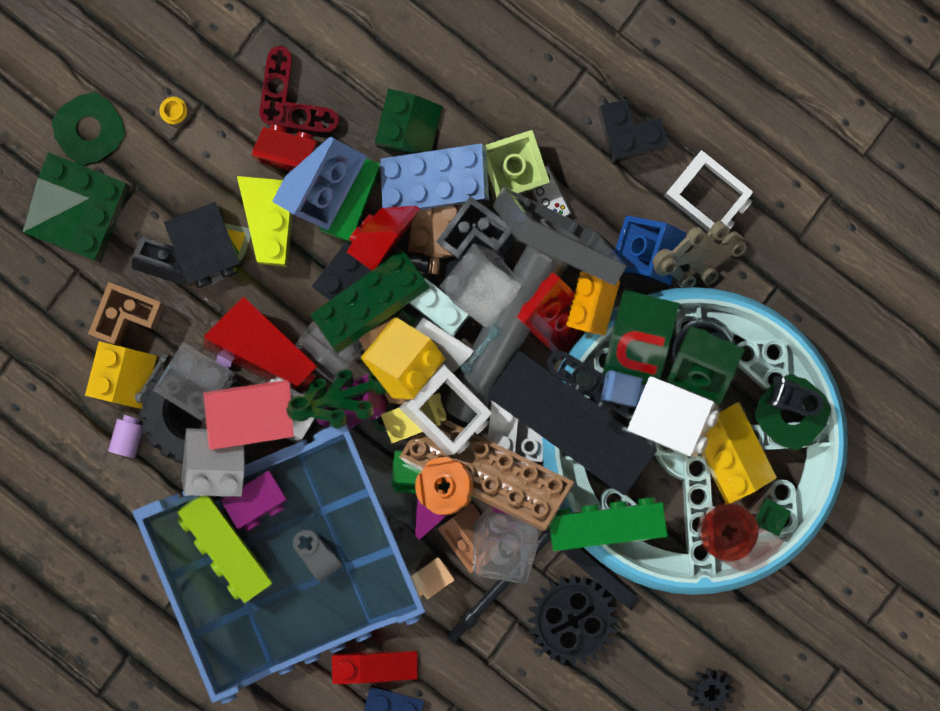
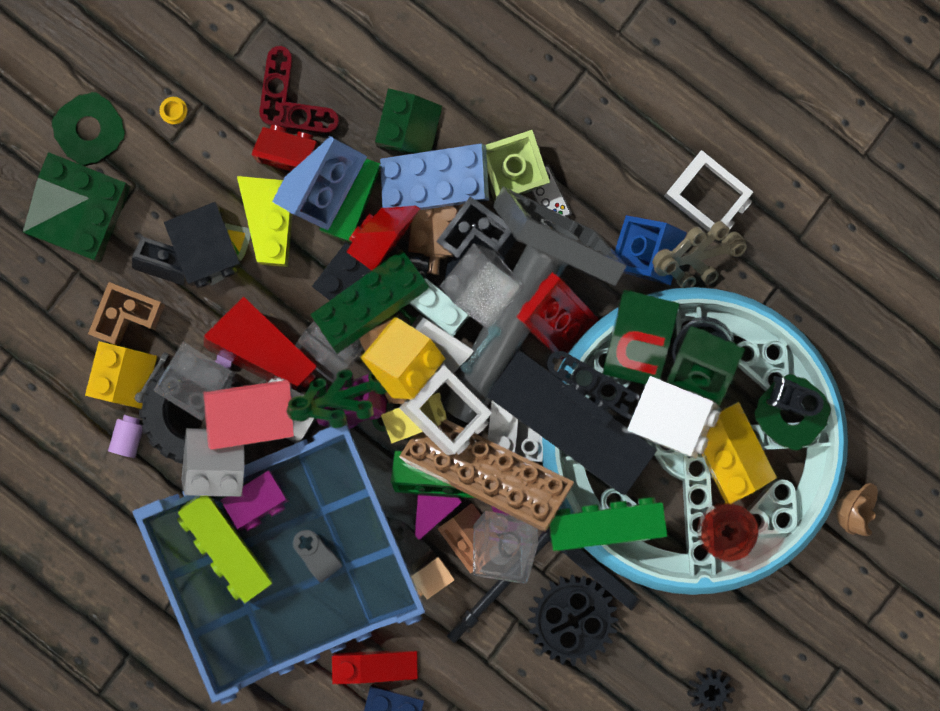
(460, 486): orange plate -> none
(592, 304): light orange brick -> none
(622, 389): medium blue slope -> none
(624, 137): black brick -> none
(772, 517): dark green plate -> none
(856, 510): none -> medium nougat piece

